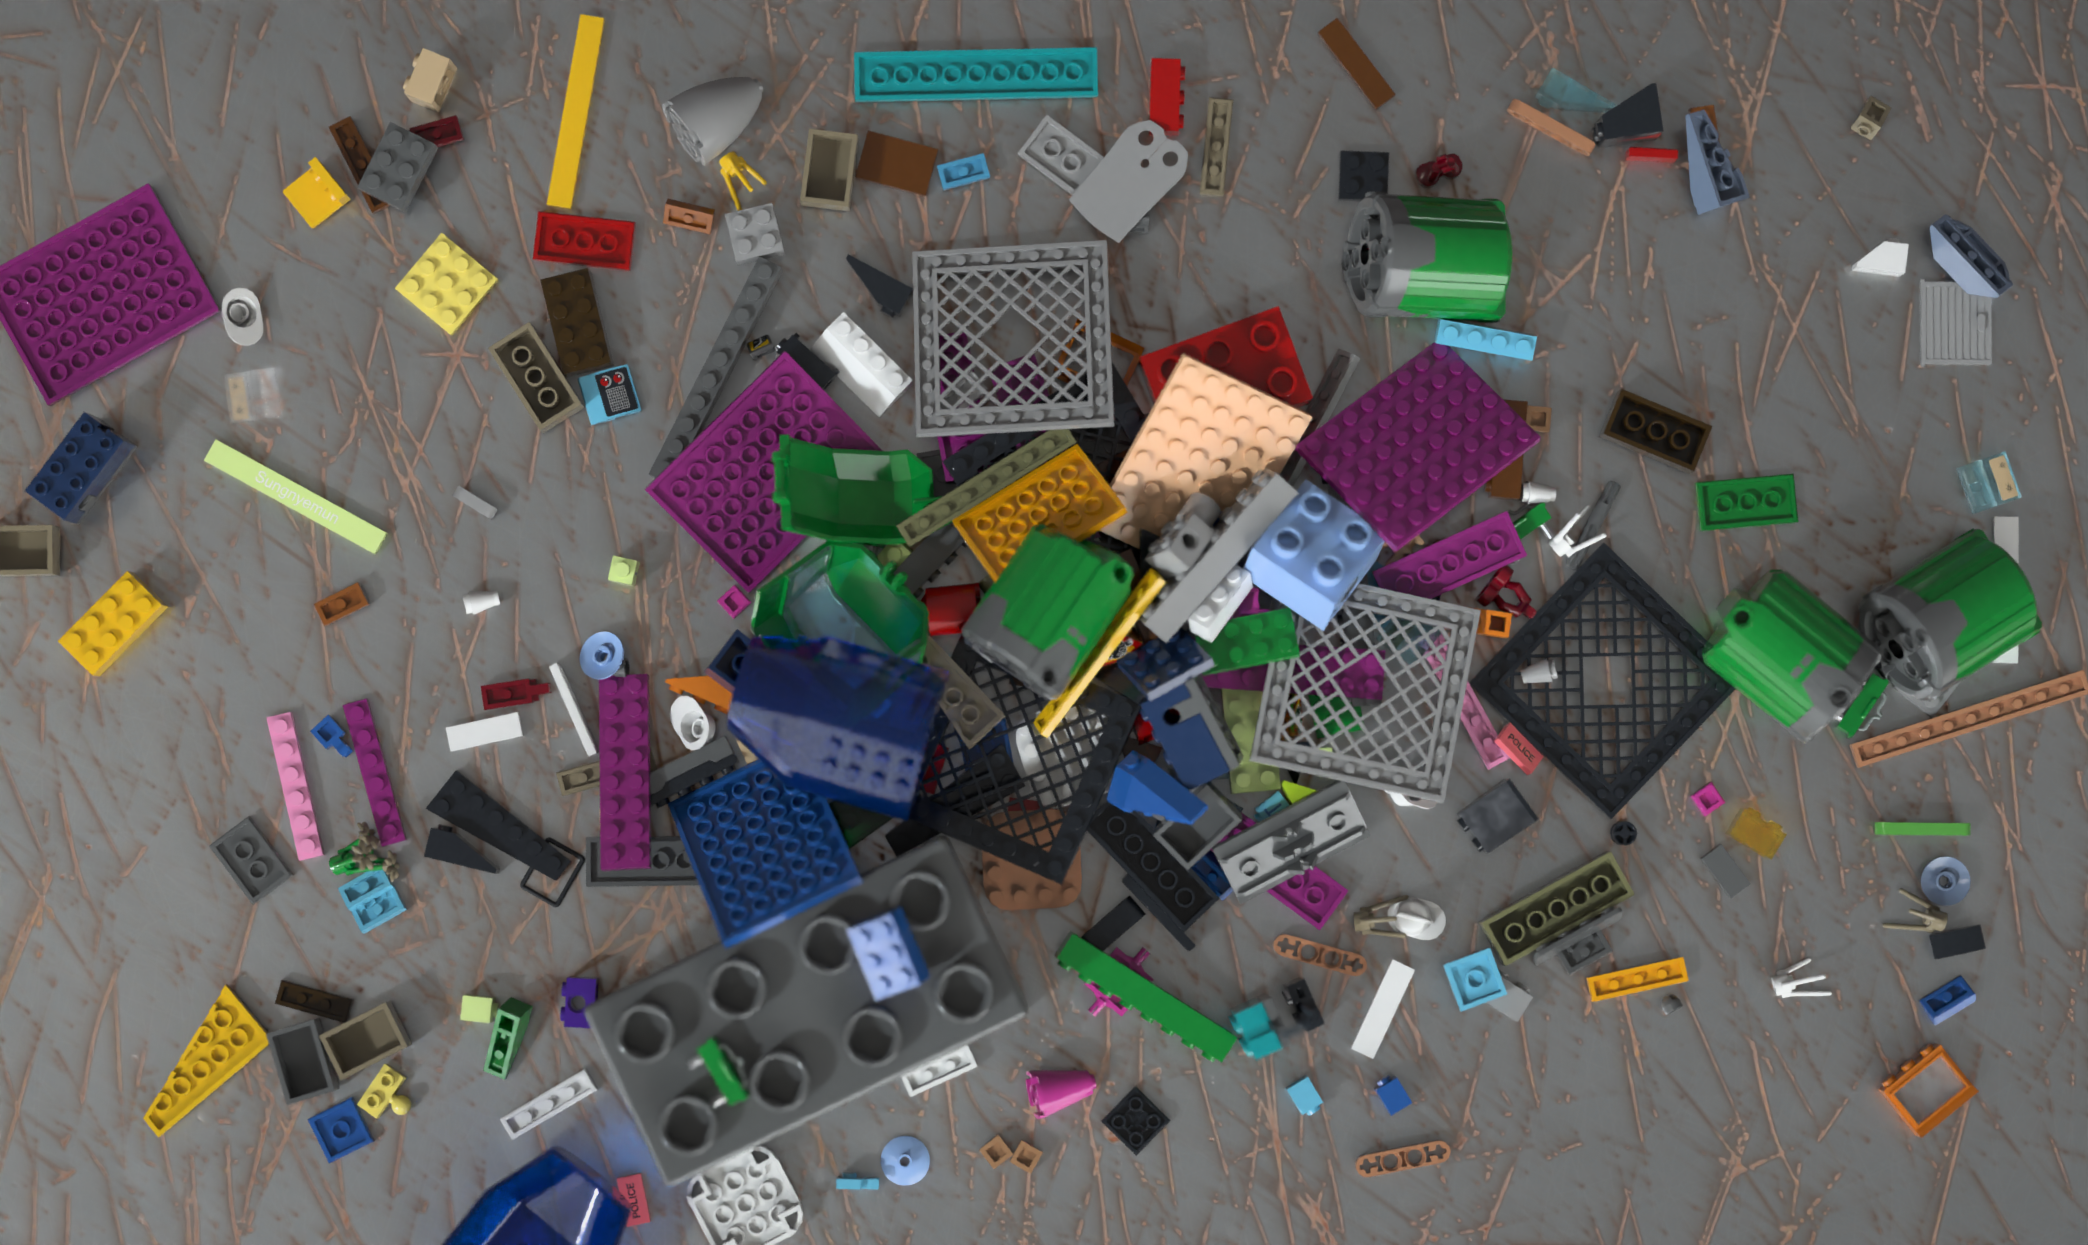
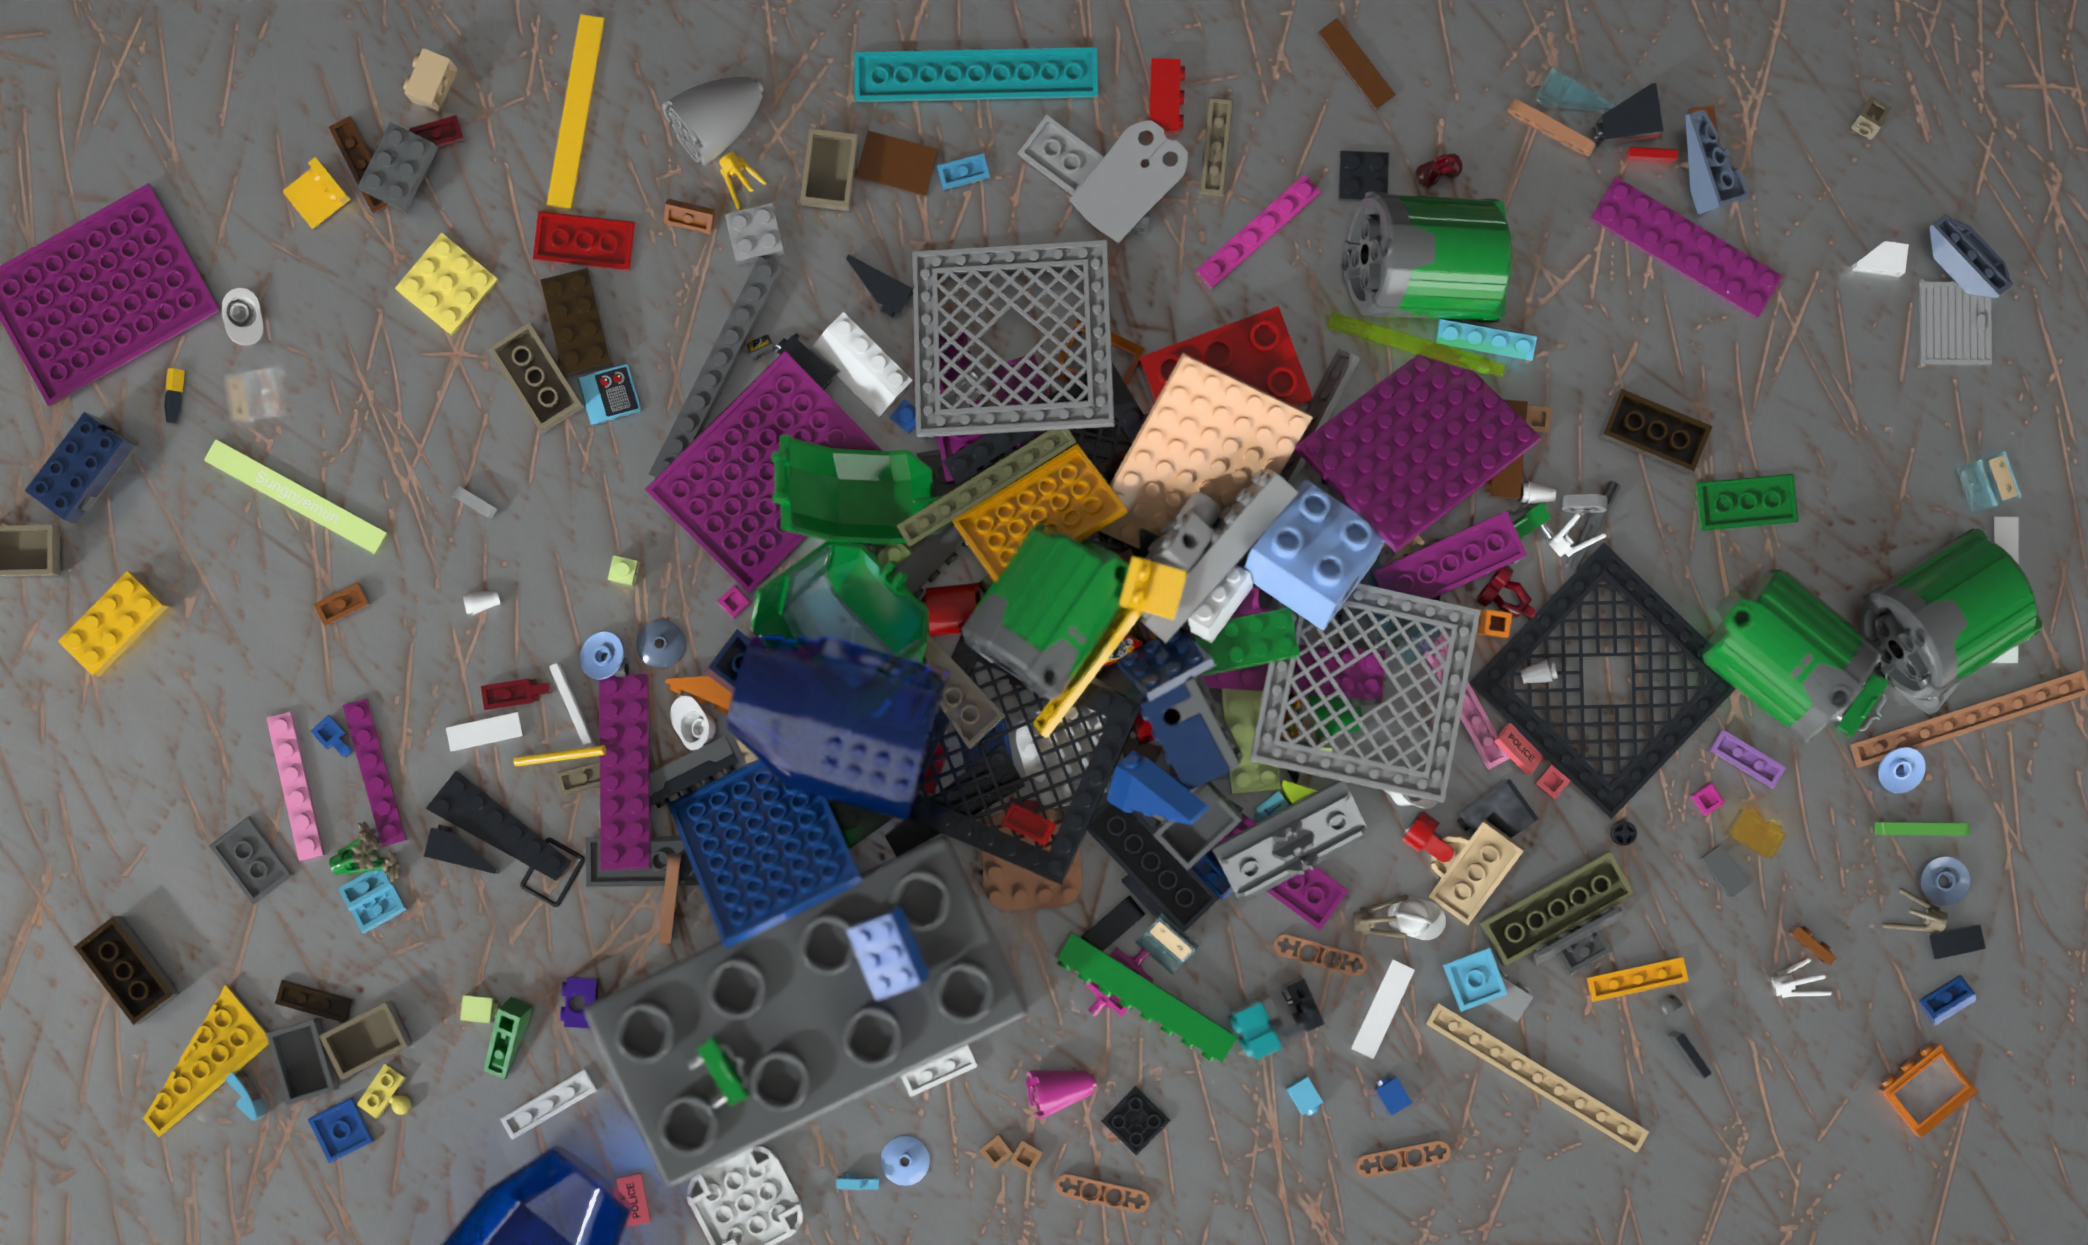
(126, 970): none -> dark brown brick
(173, 396): none -> piece
(251, 1100): none -> medium azure slope
(559, 755): none -> yellow bar
(670, 899): none -> nougat beam
(673, 644): none -> sand blue dish
(905, 416): none -> blue plate
(1028, 824): none -> red tile
(1103, 1189): none -> nougat beam
(1153, 588): none -> yellow bracket
(1167, 943): none -> clear light blue slope
(1258, 231): none -> dark pink plate
(1415, 345): none -> clear neon green piece
(1467, 865): none -> tan plate
(1537, 1077): none -> tan plate
(1552, 782): none -> coral plate
(1584, 503): none -> light grey beam
(1686, 247): none -> magenta plate
(1689, 1054): none -> black tile
(1747, 758): none -> medium lavender plate
(1821, 951): none -> dark orange plate
(1905, 777): none -> light blue dish

